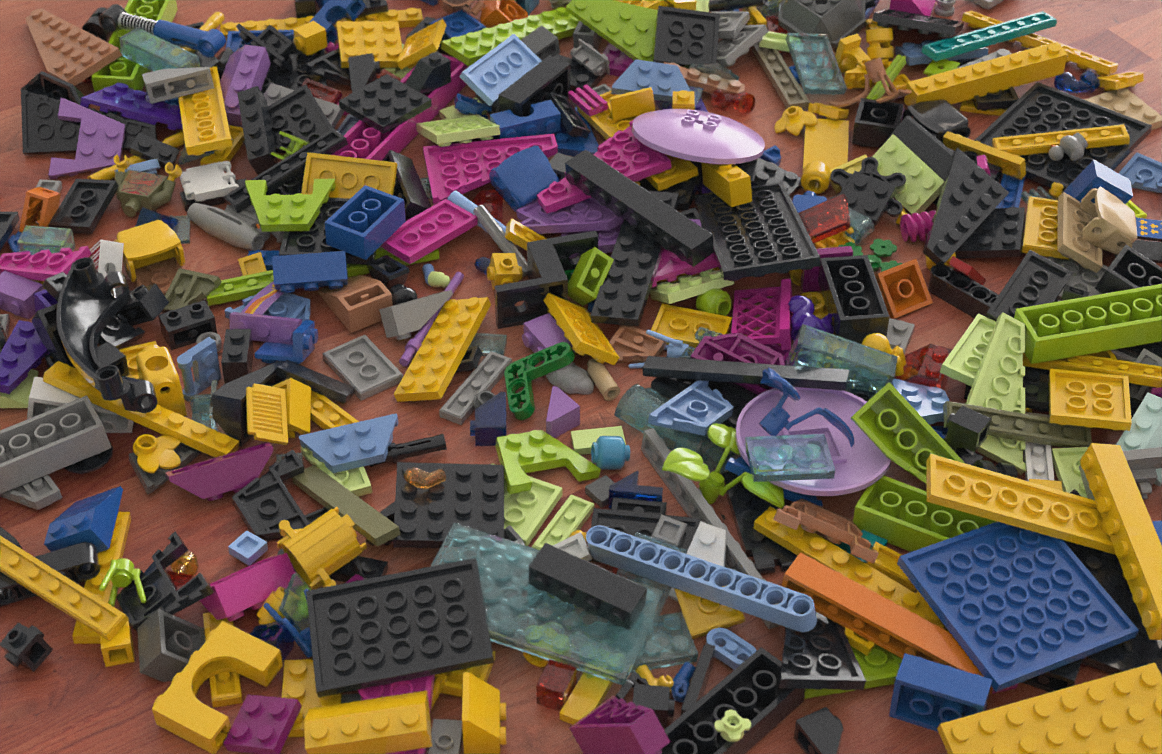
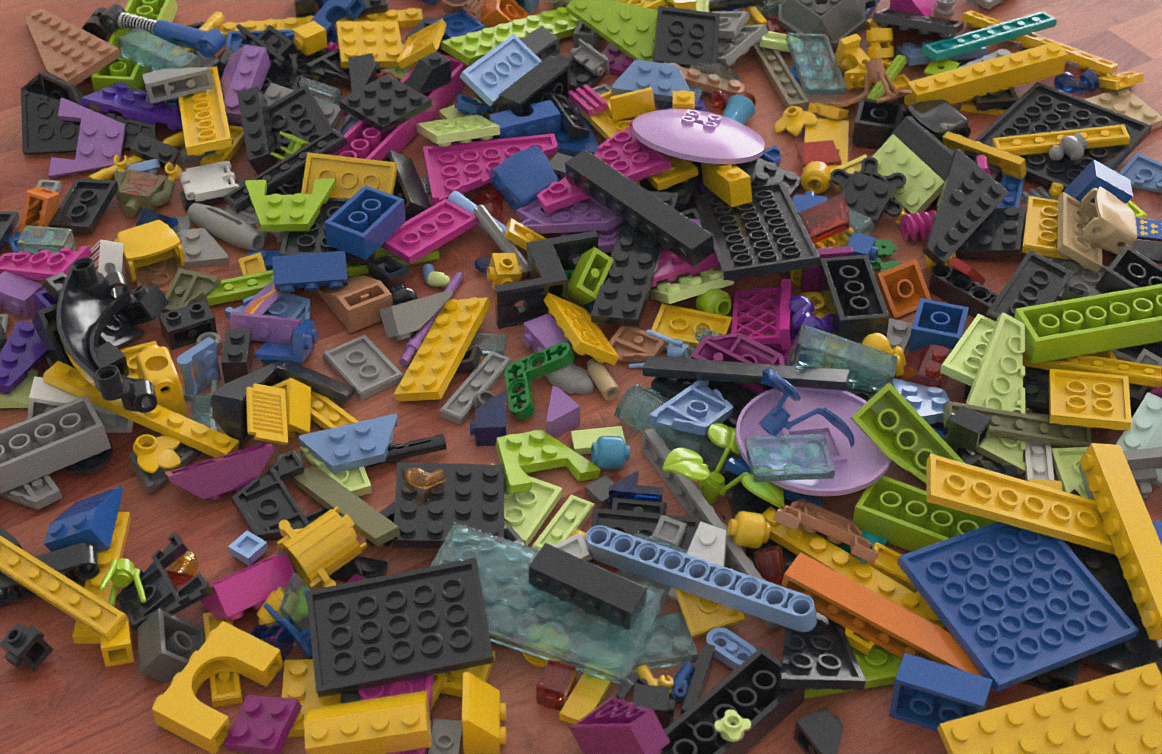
(201, 249): none -> light grey wing
(322, 90): none -> clear light blue tile
(739, 109): none -> dark azure plant
(749, 529): none -> yellow head
(771, 564): none -> clear red brick
(818, 151): none -> clear red piece
(863, 245): none -> blue brick
(937, 324): none -> blue brick

